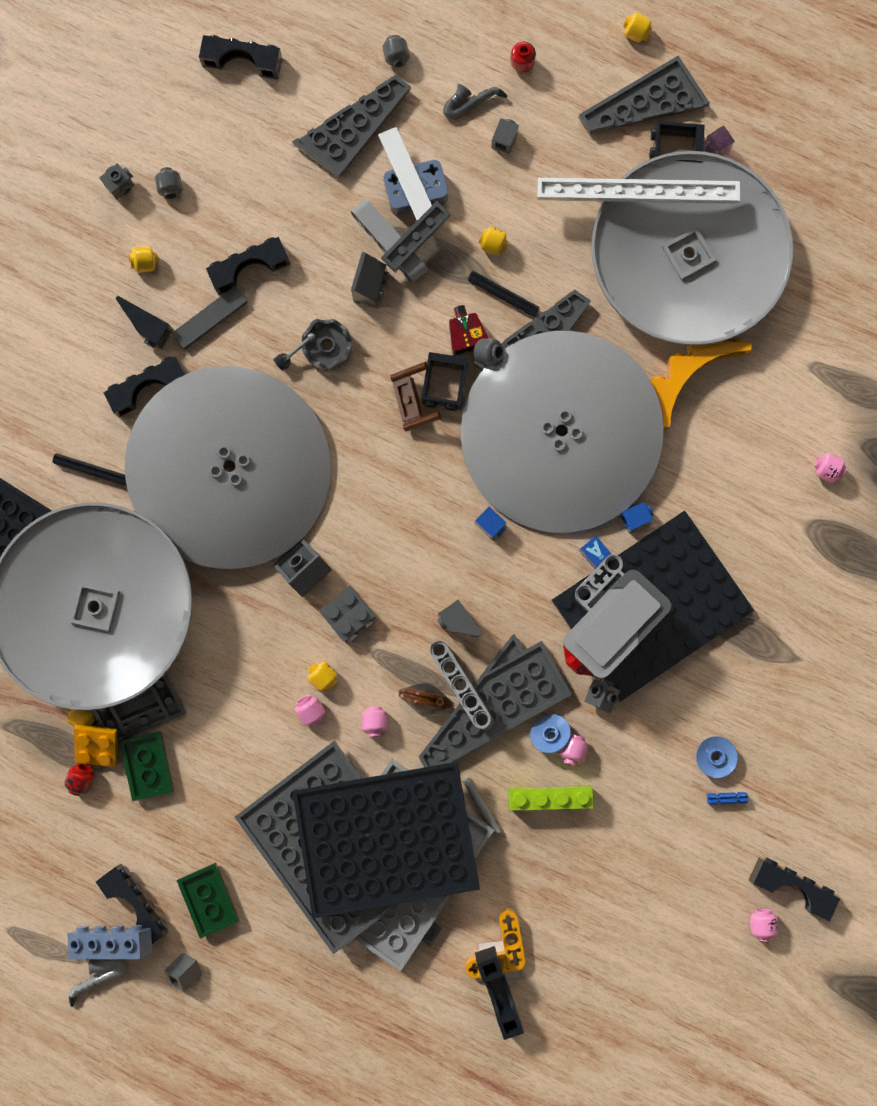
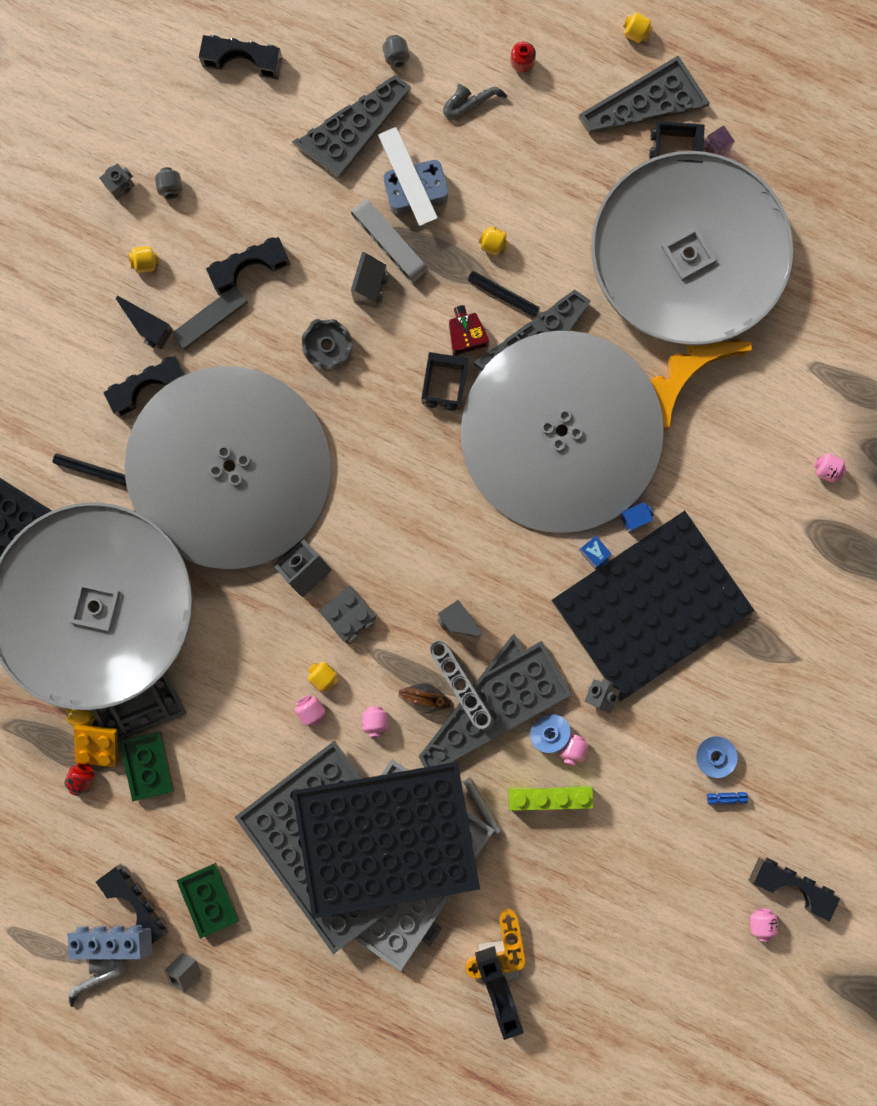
(283, 360): hinge -> none
(408, 398): reddish brown plate -> none
(415, 236): dark grey tile -> none
(488, 351): dark grey head -> none
(491, 523): blue brick -> none
(505, 135): dark grey brick -> none
(614, 620): light grey piece -> none
(638, 190): white plate -> none

